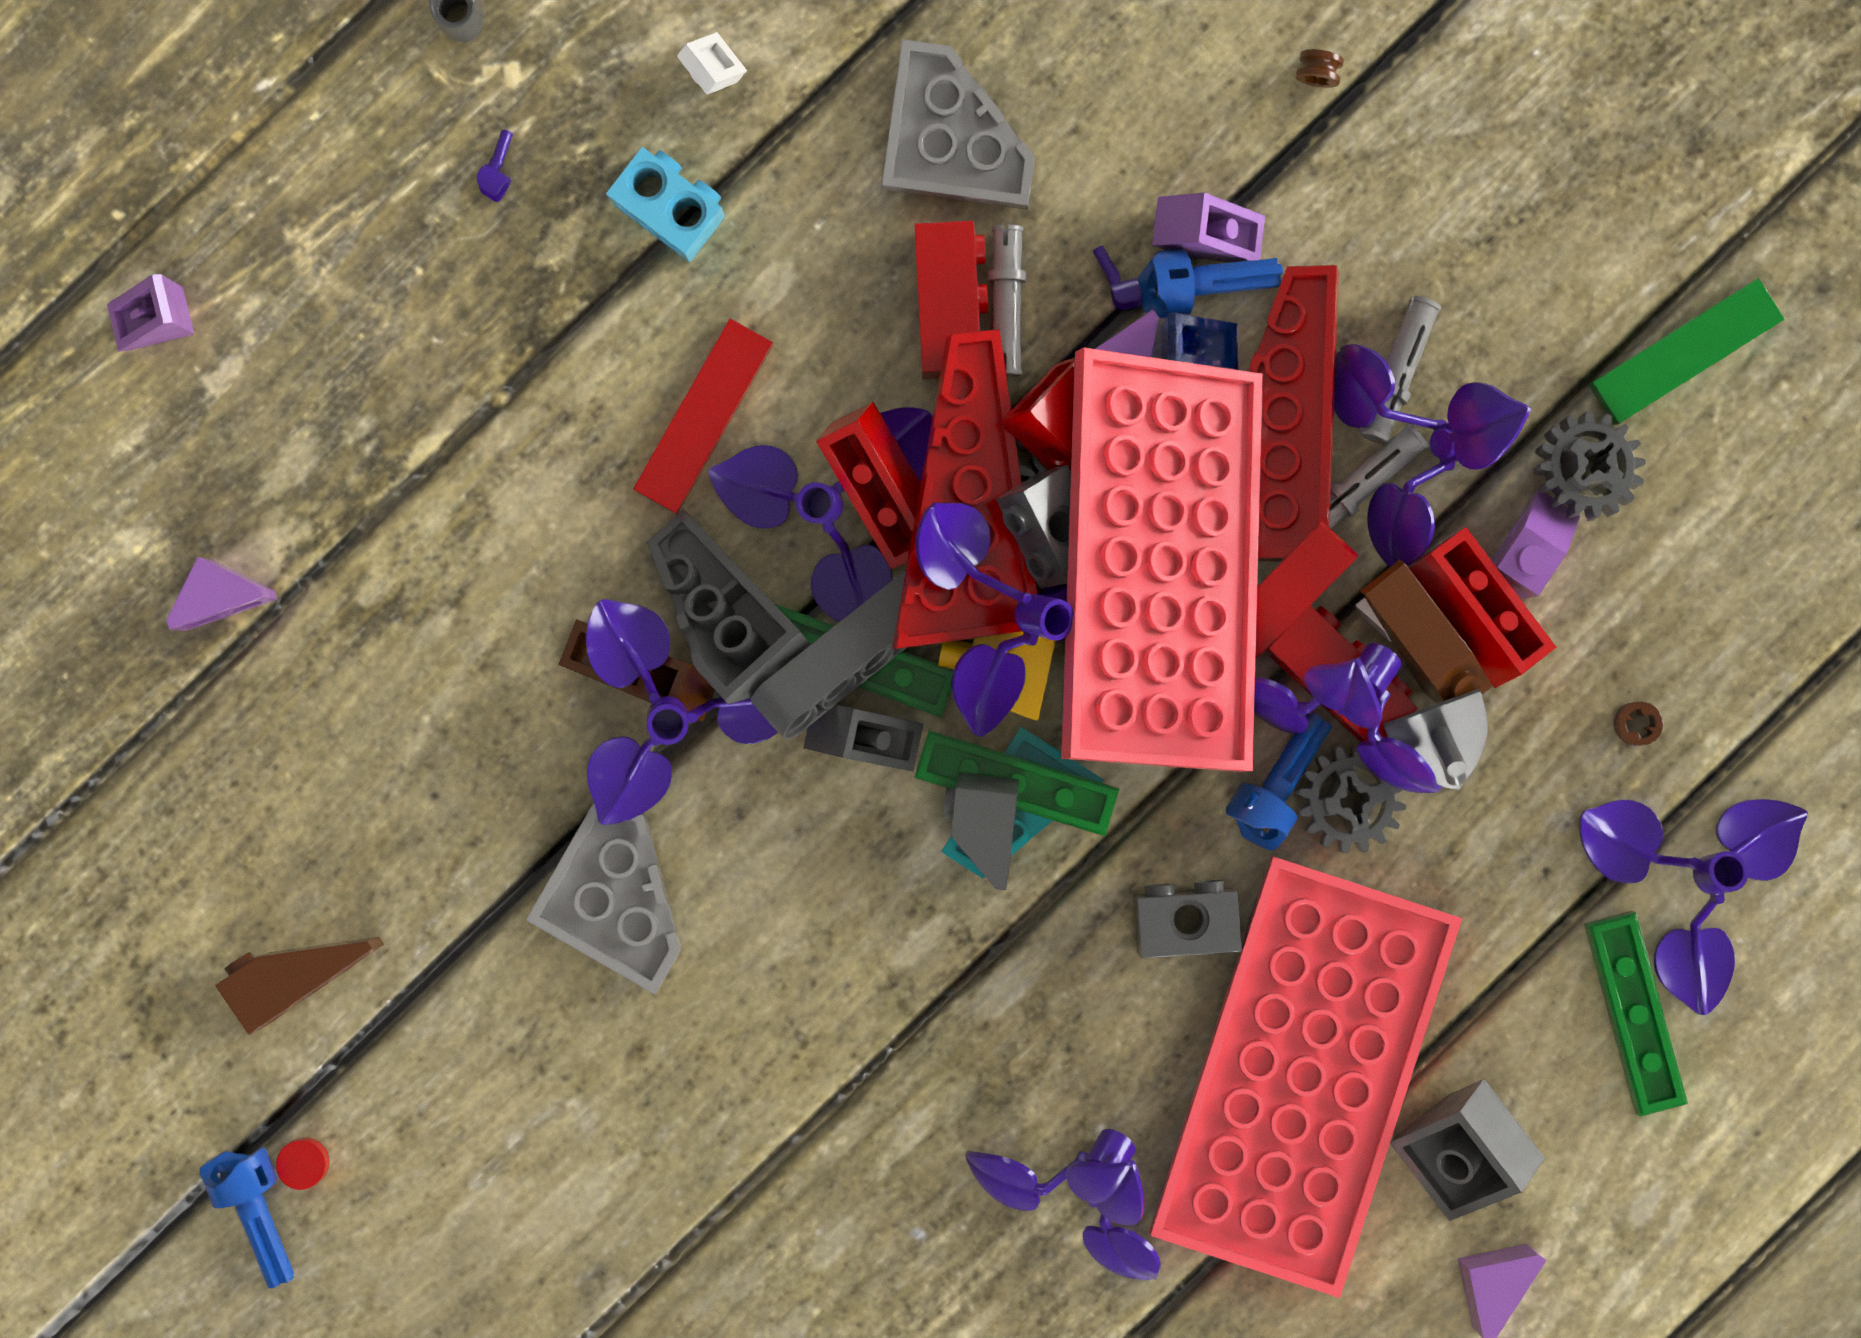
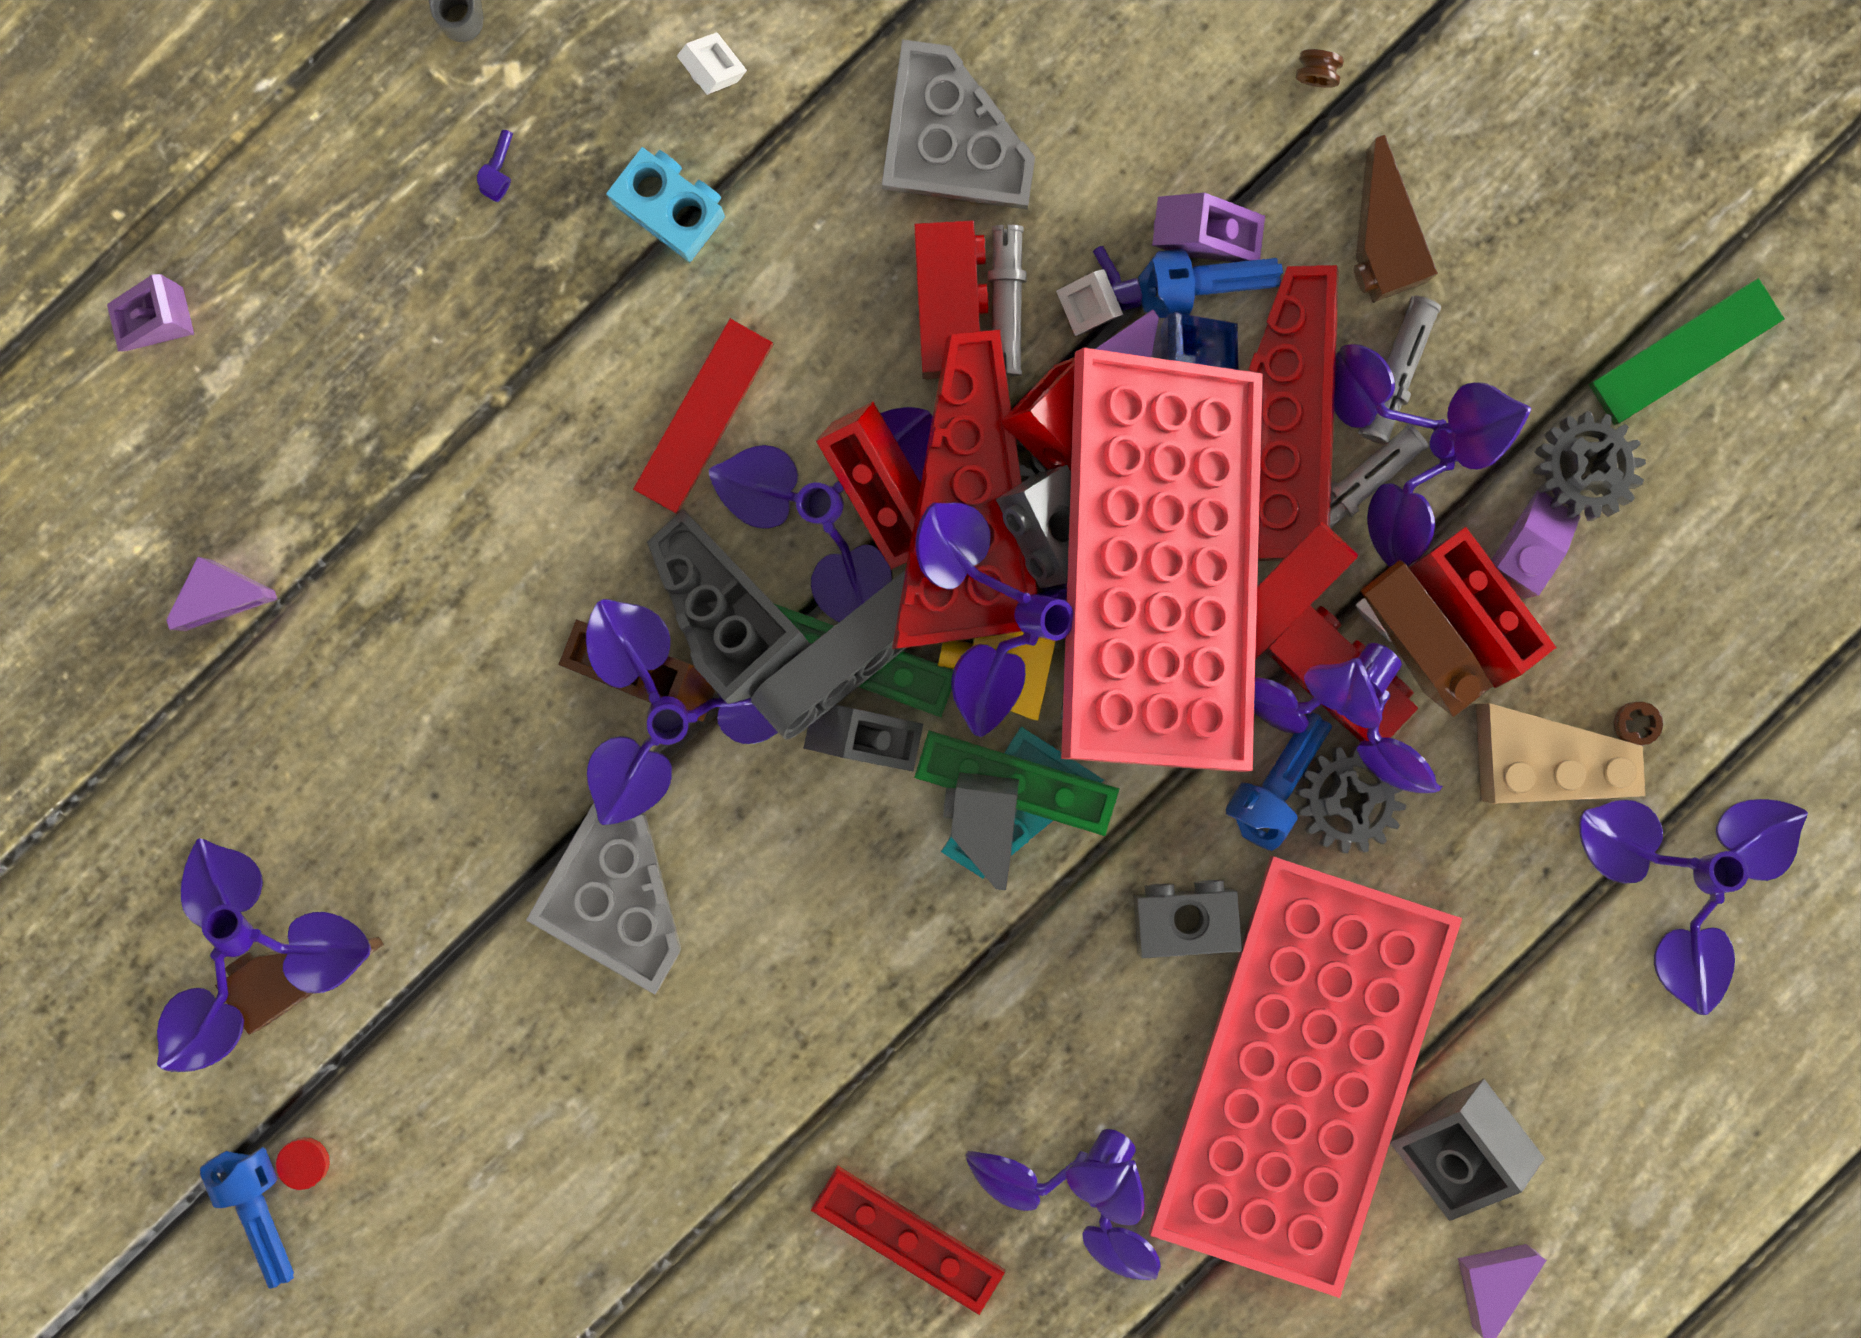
(215, 889): none -> dark purple plant
(908, 1240): none -> red tile
(1089, 302): none -> white plate
(1390, 240): none -> reddish brown slope
(1446, 736): shield -> none
(1550, 761): none -> tan wedge
(1635, 1013): green tile -> none

